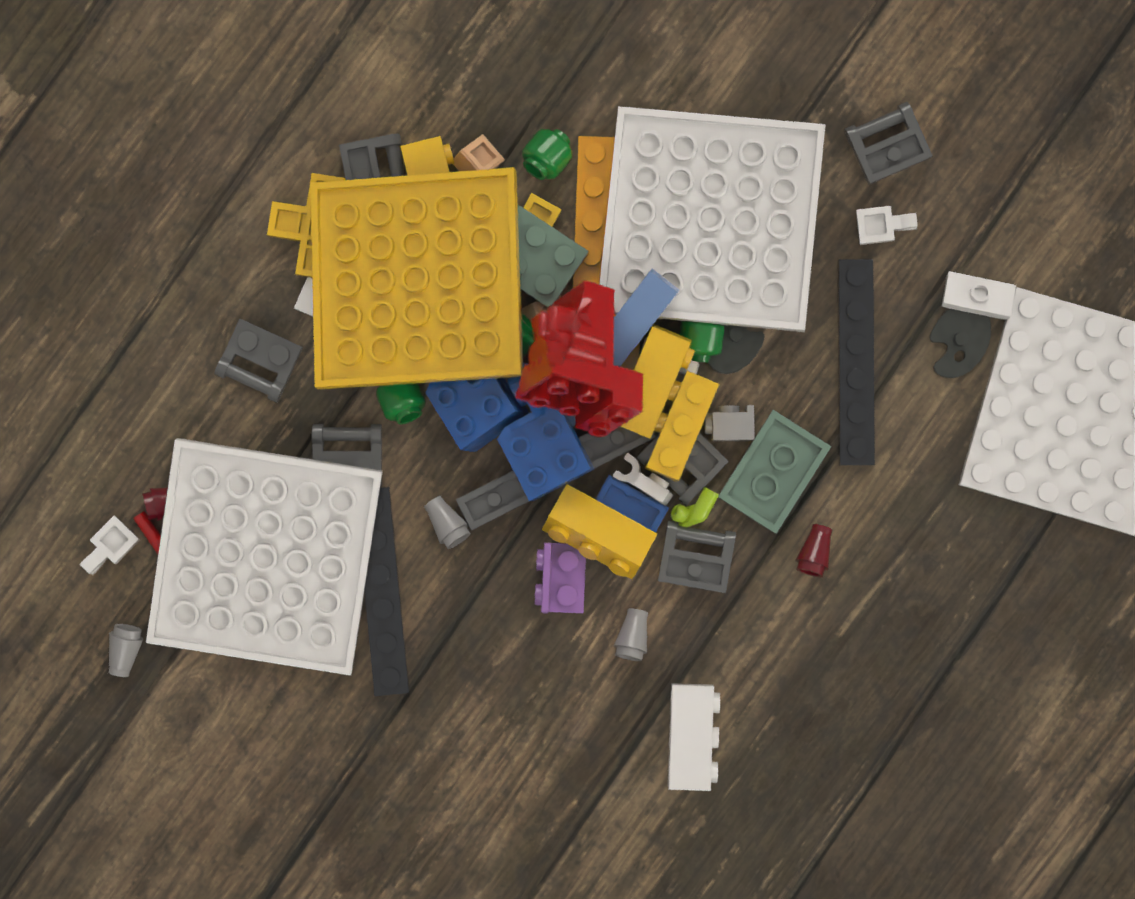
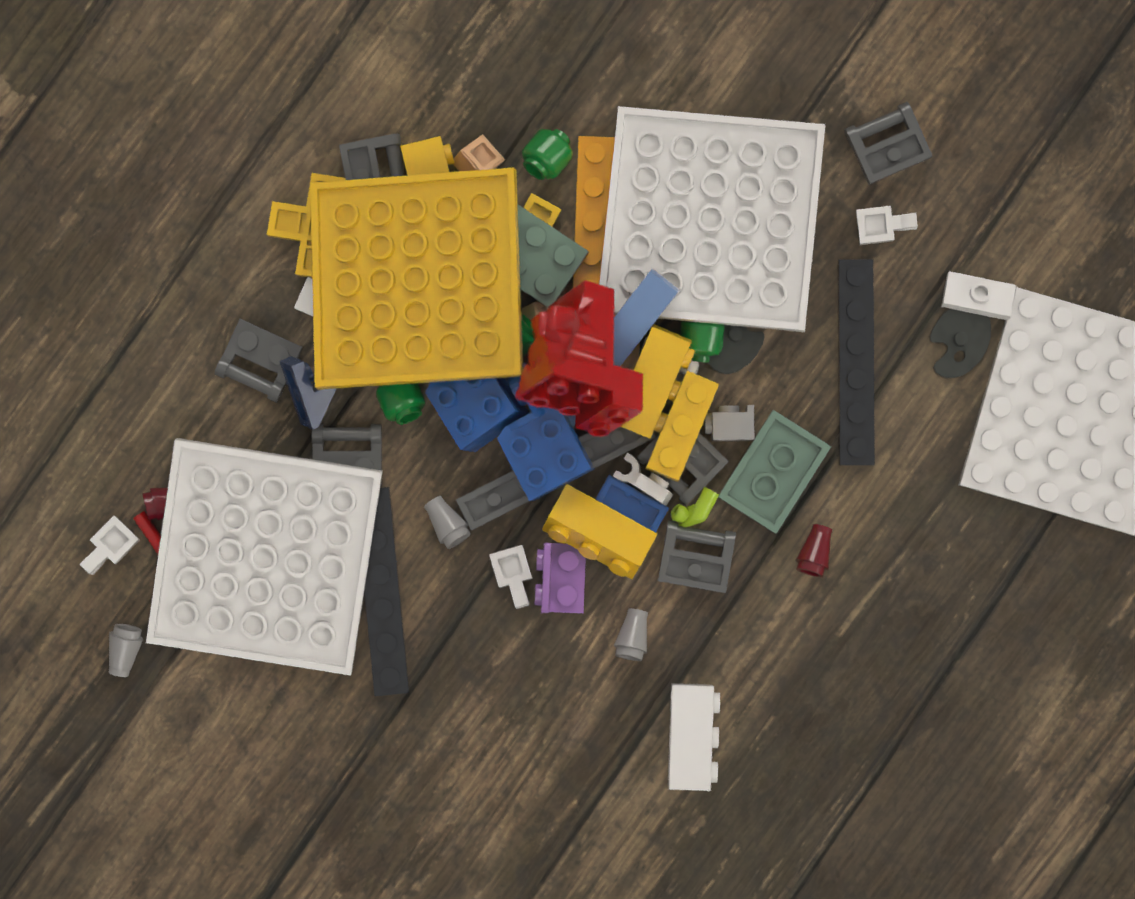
(308, 400): none -> slope
(511, 570): none -> white plate

